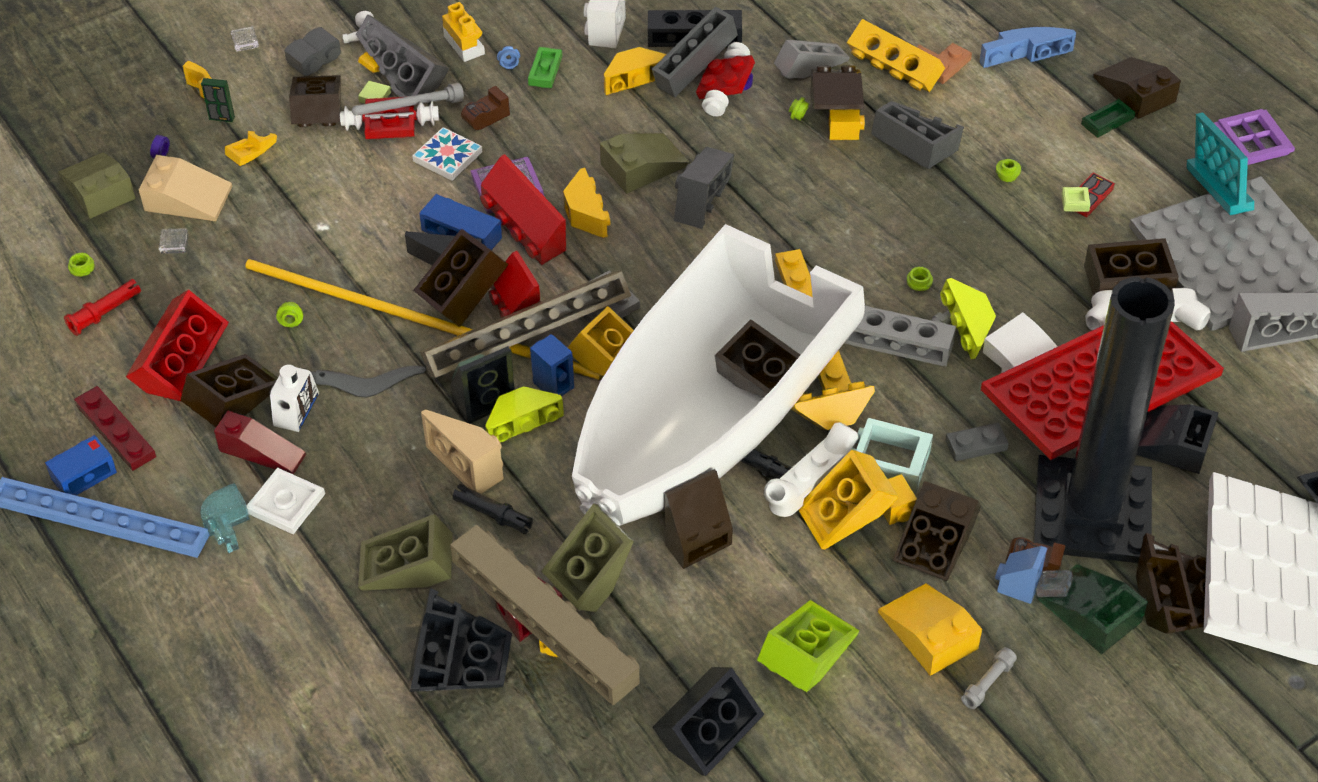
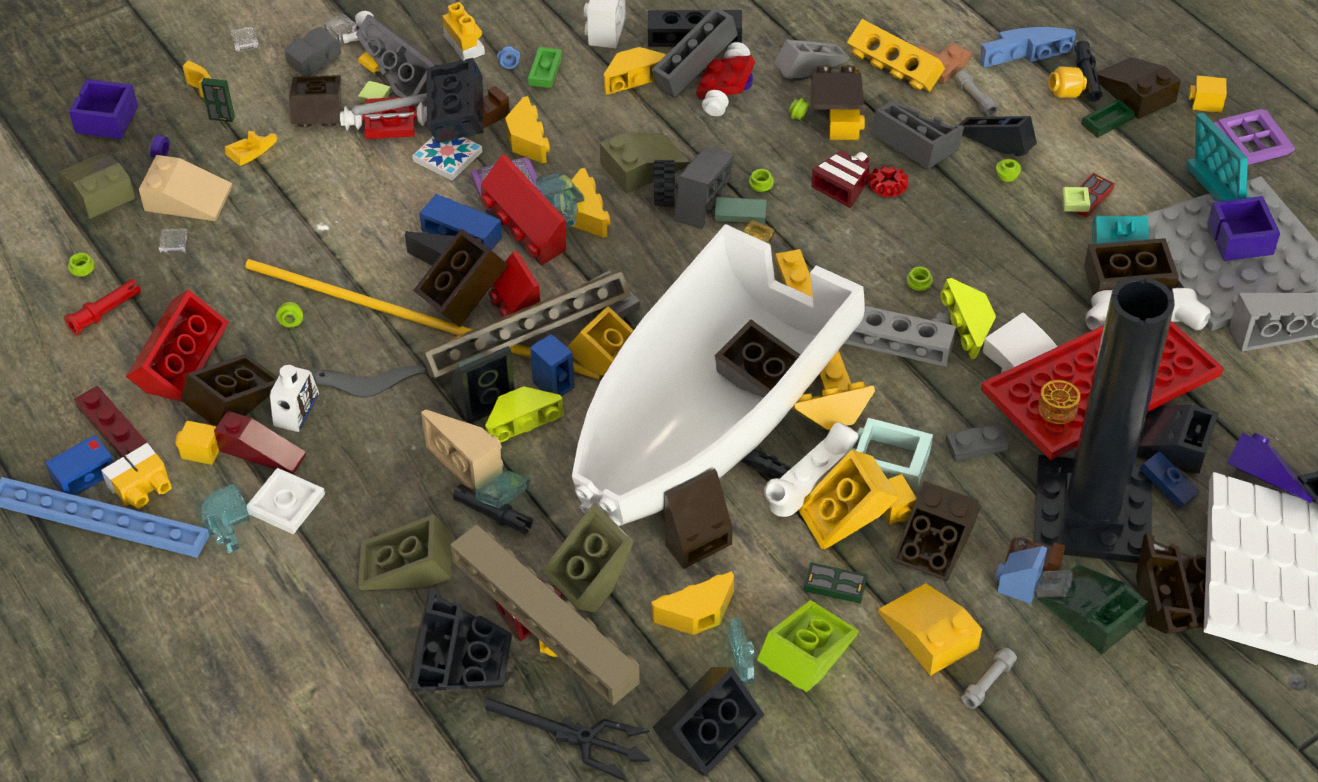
(103, 109): none -> dark purple piece
(137, 477): none -> yellow hips
(197, 443): none -> yellow brick
(340, 25): none -> clear tile
(455, 100): none -> black piece
(502, 489): none -> clear light blue plate
(525, 133): none -> yellow slope
(561, 194): none -> clear light blue brick
(577, 735): none -> black piece
(664, 182): none -> black tyre
(695, 606): none -> yellow slope
(740, 210): none -> sand green tile
(742, 650): none -> clear light blue plate
(759, 231): none -> clear yellow plate
(761, 180): none -> lime plate
(835, 582): none -> tile
(842, 177): none -> dark red torso
(888, 188): none -> red gear
(965, 81): none -> light grey bar
(1003, 134): none -> black slope
(1059, 401): none -> clear yellow wheel
(1067, 82): none -> yellow head
(1087, 63): none -> black pin
(1119, 229): none -> teal brick
(1169, 480): none -> dark blue plate
(1208, 94): none -> yellow brick
(1243, 228): none -> dark purple piece
(1264, 462): none -> dark purple slope

